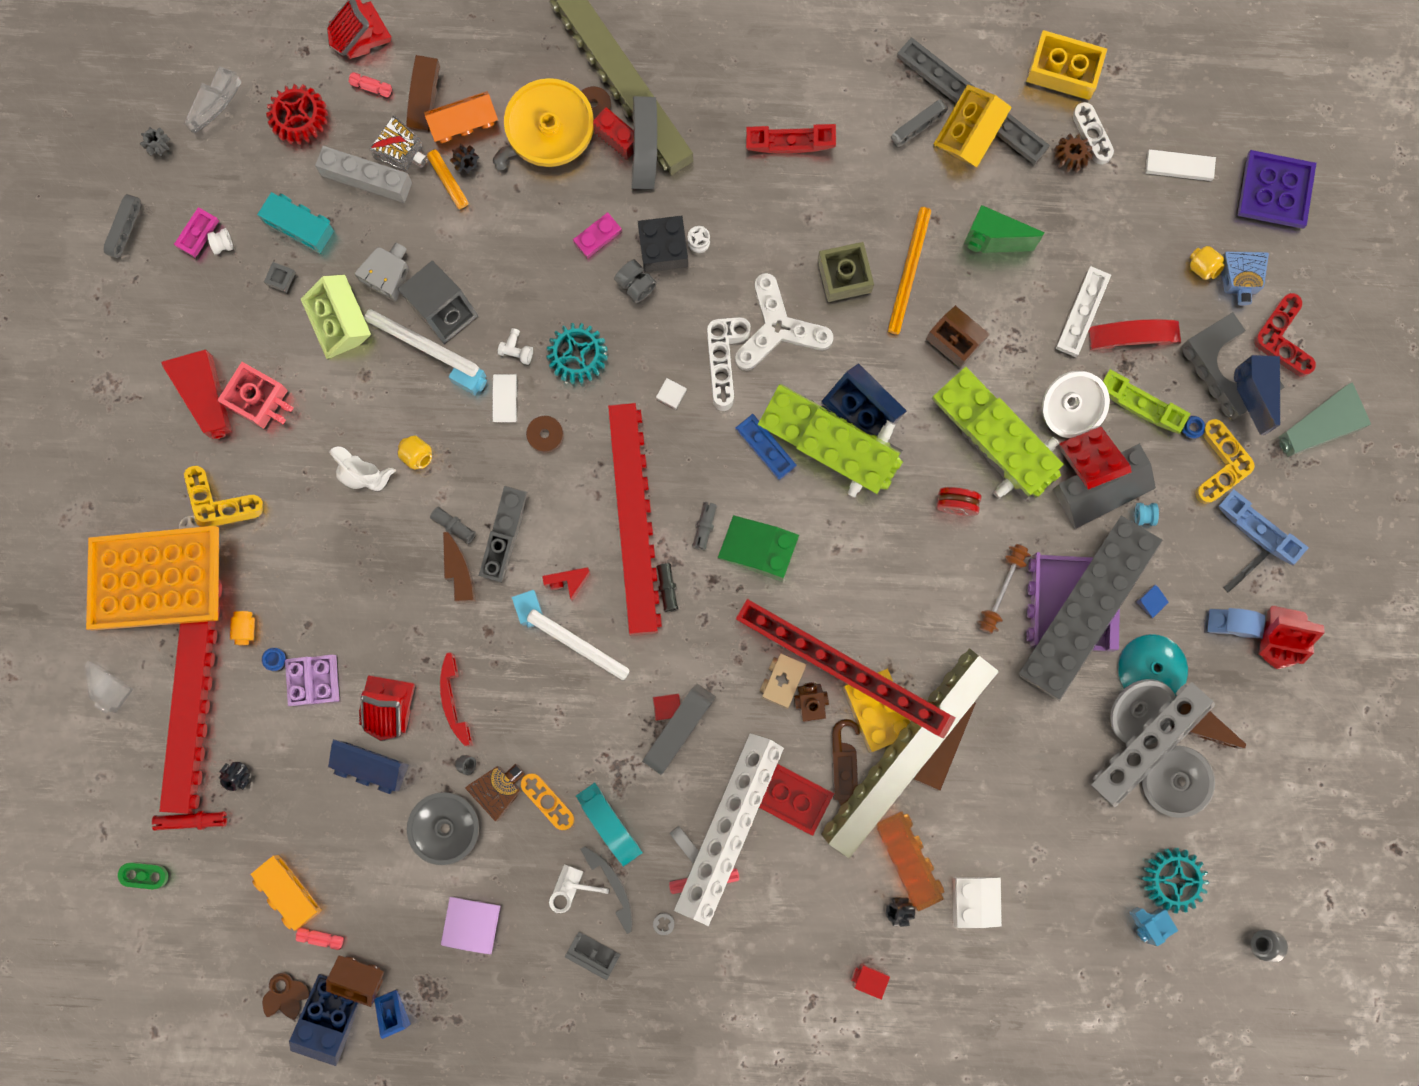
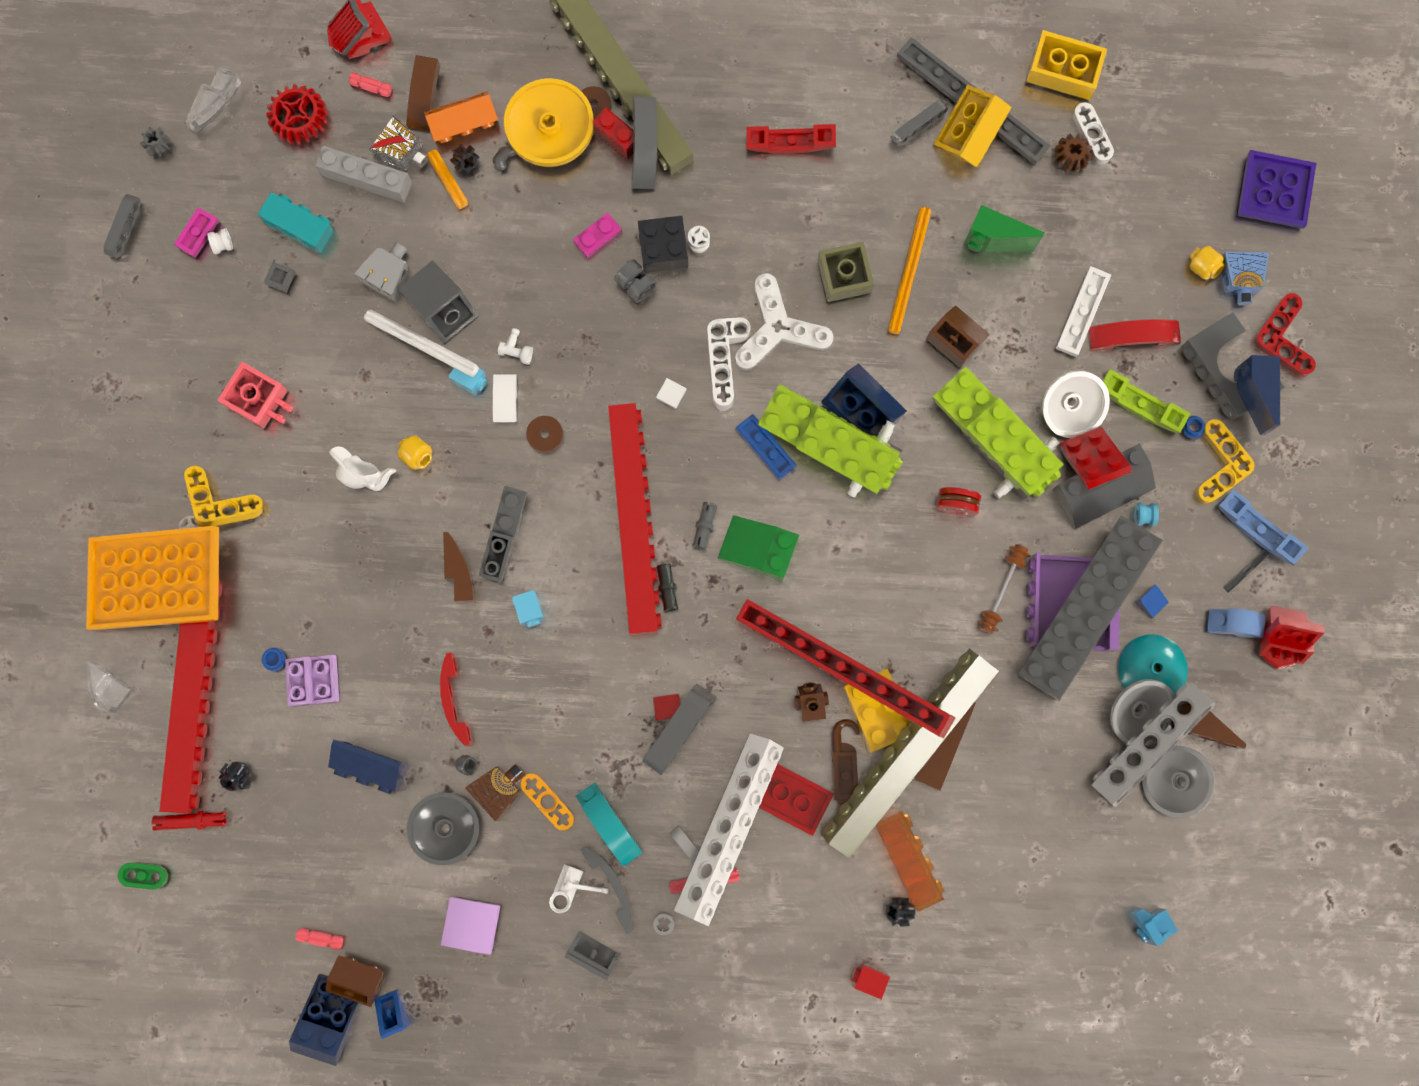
(200, 388): red slope -> none
(242, 627): light orange brick -> none
(285, 893): light orange brick -> none
(286, 999): reddish brown plate -> none
(335, 315): yellowish green slope -> none
(385, 707): red piece -> none
(452, 525): dark grey pin -> none
(574, 579): red slope -> none
(577, 644): white axle -> none
(584, 349): teal gear -> none
(792, 670): tan brick -> none
(976, 902): white slope -> none
(1175, 889): teal gear -> none
(1180, 165): white tile -> none
(1269, 945): dark grey head -> none
(1331, 420): sand green slope -> none

